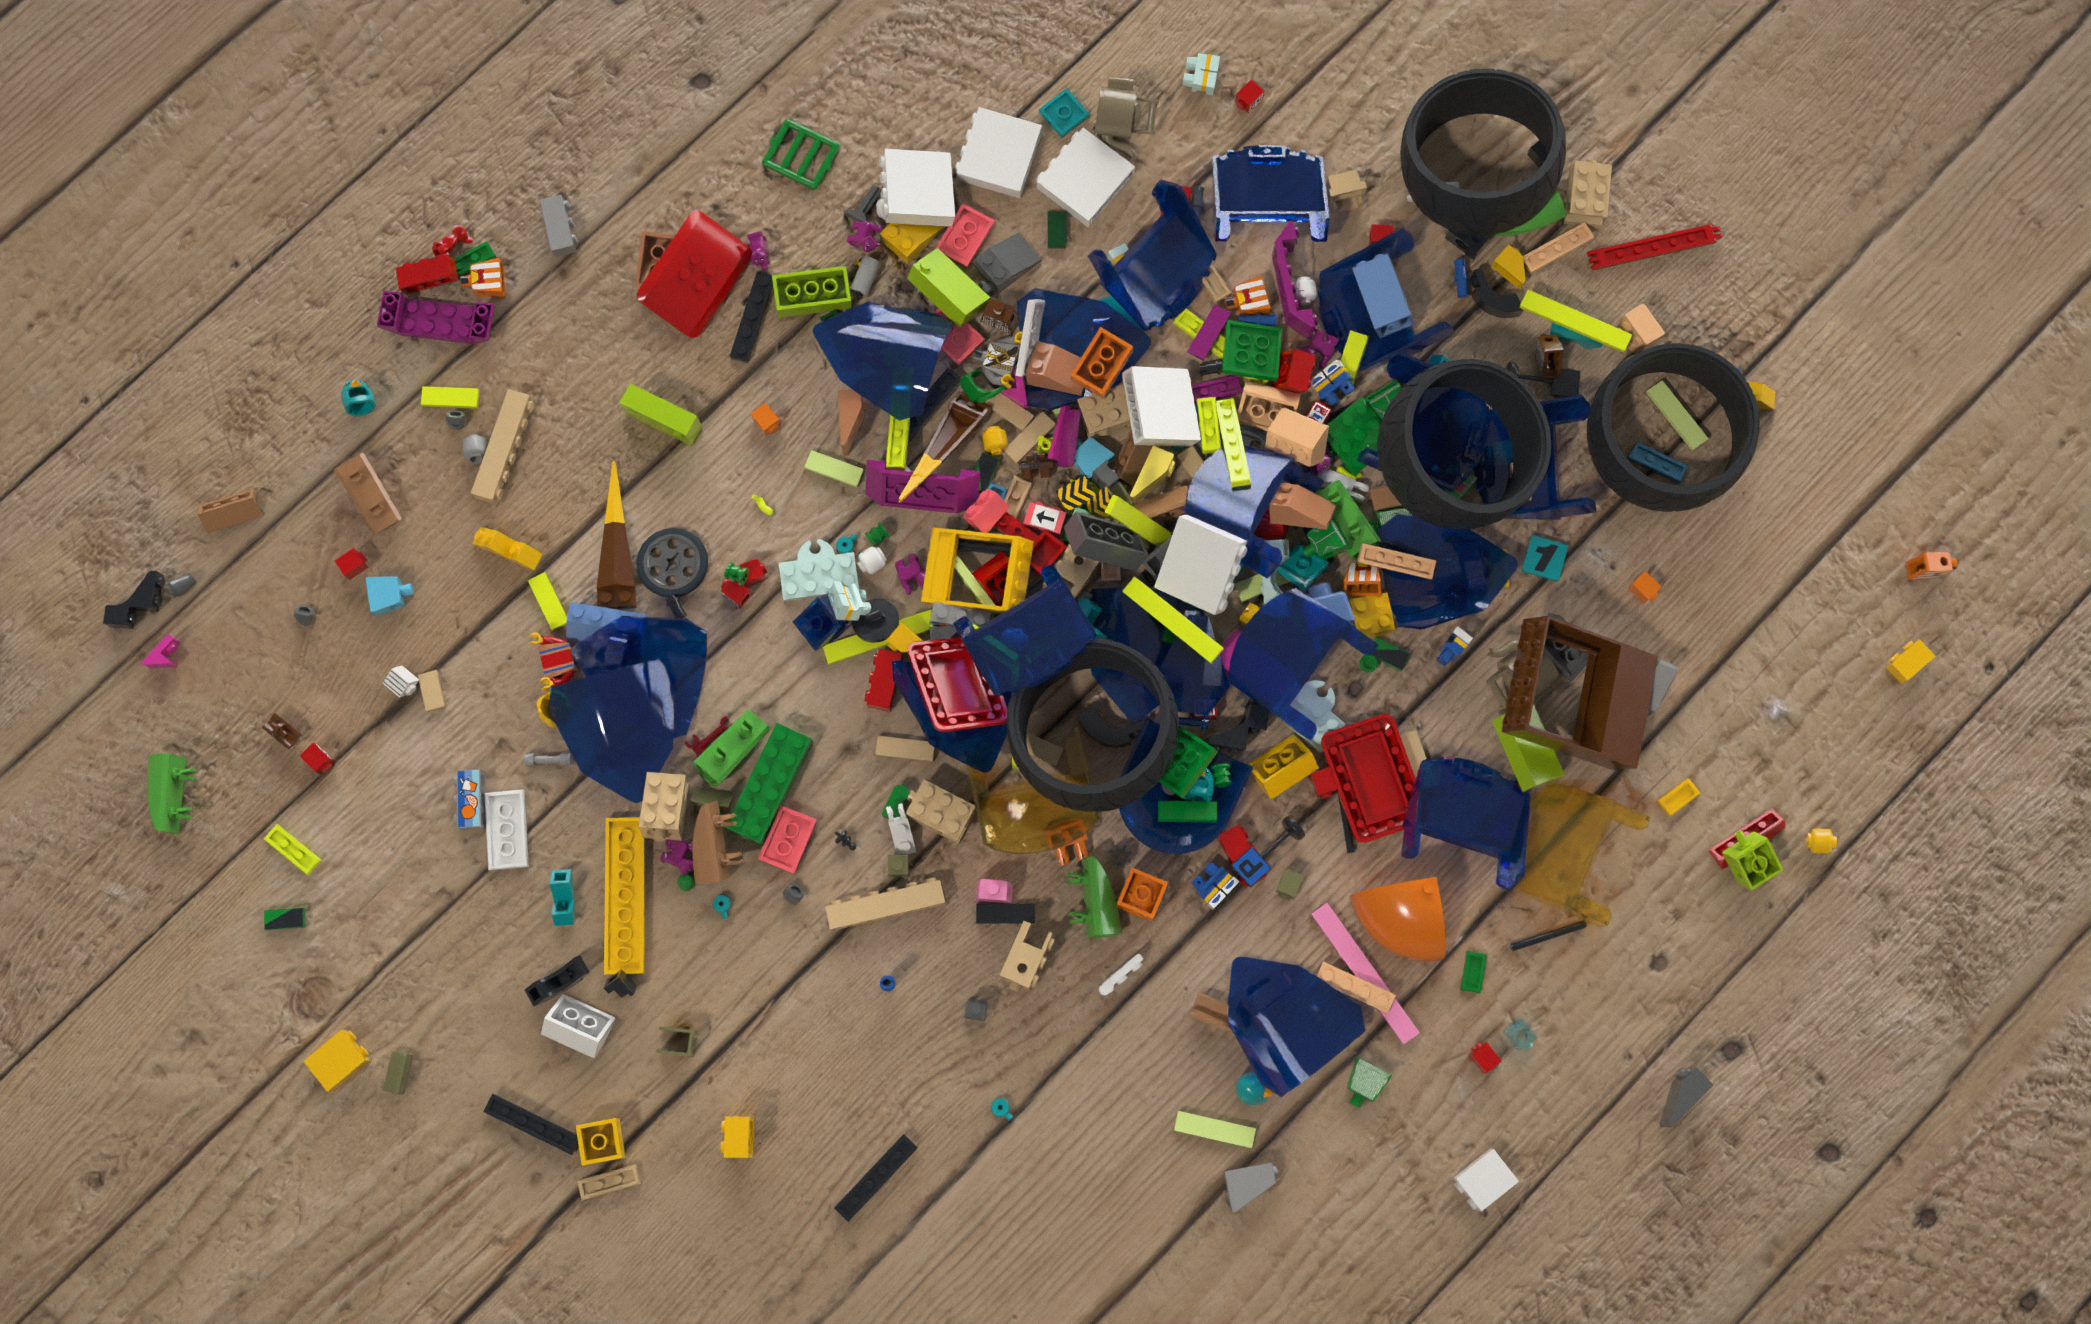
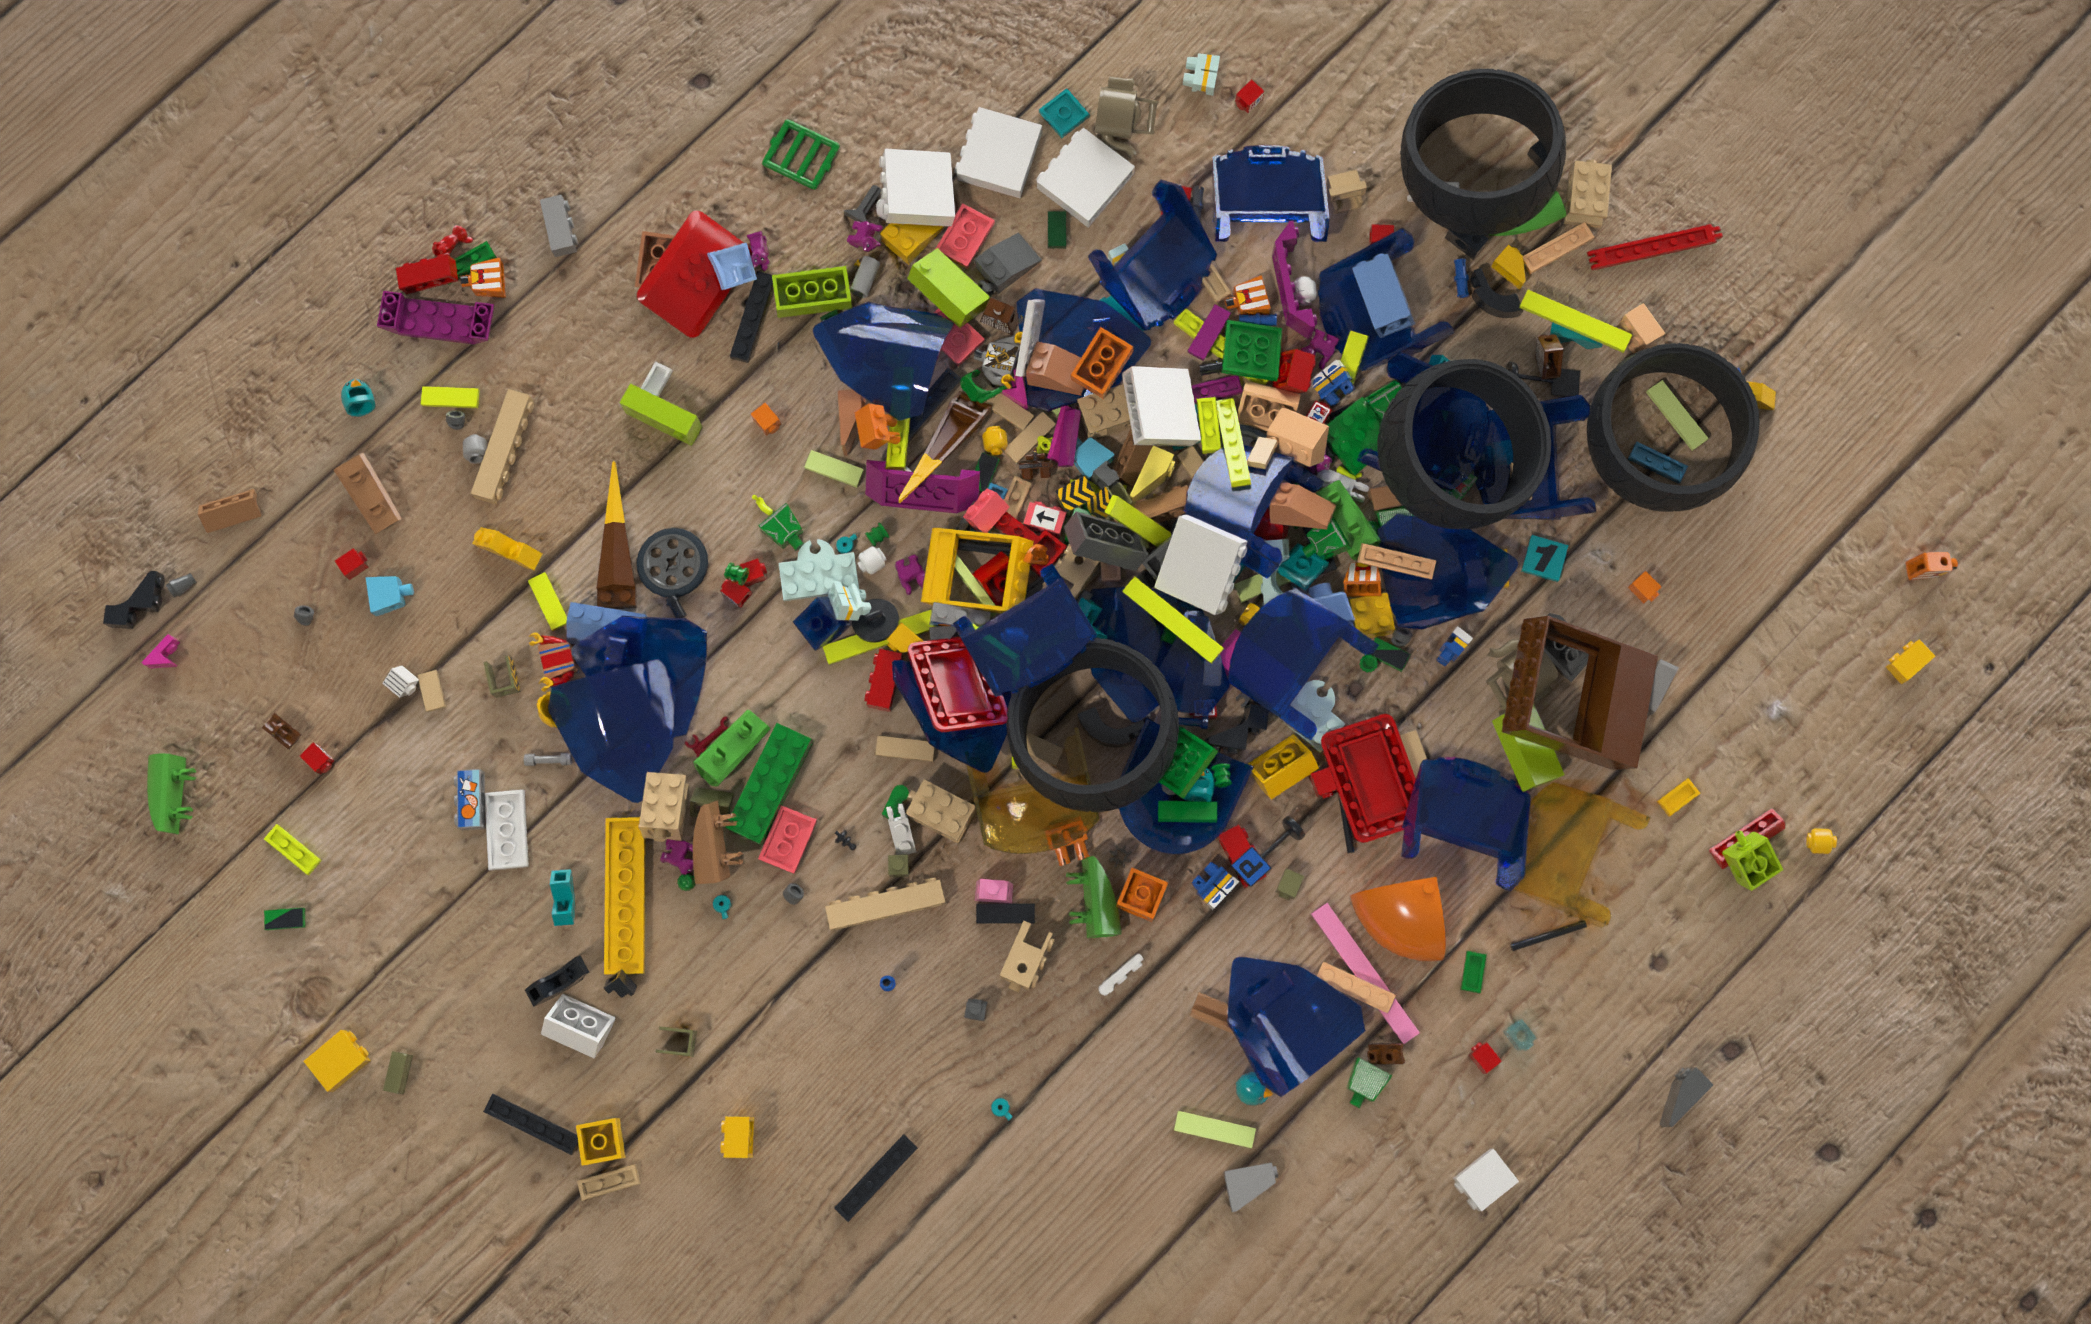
(514, 688): none -> olive piece
(656, 379): none -> white tile
(733, 266): none -> light blue plate
(783, 528): none -> green torso
(873, 428): none -> orange brick
(1037, 555): none -> orange plate
(1262, 453): none -> tan tile
(1385, 1053): none -> reddish brown hips
(1401, 634): none -> dark grey tile

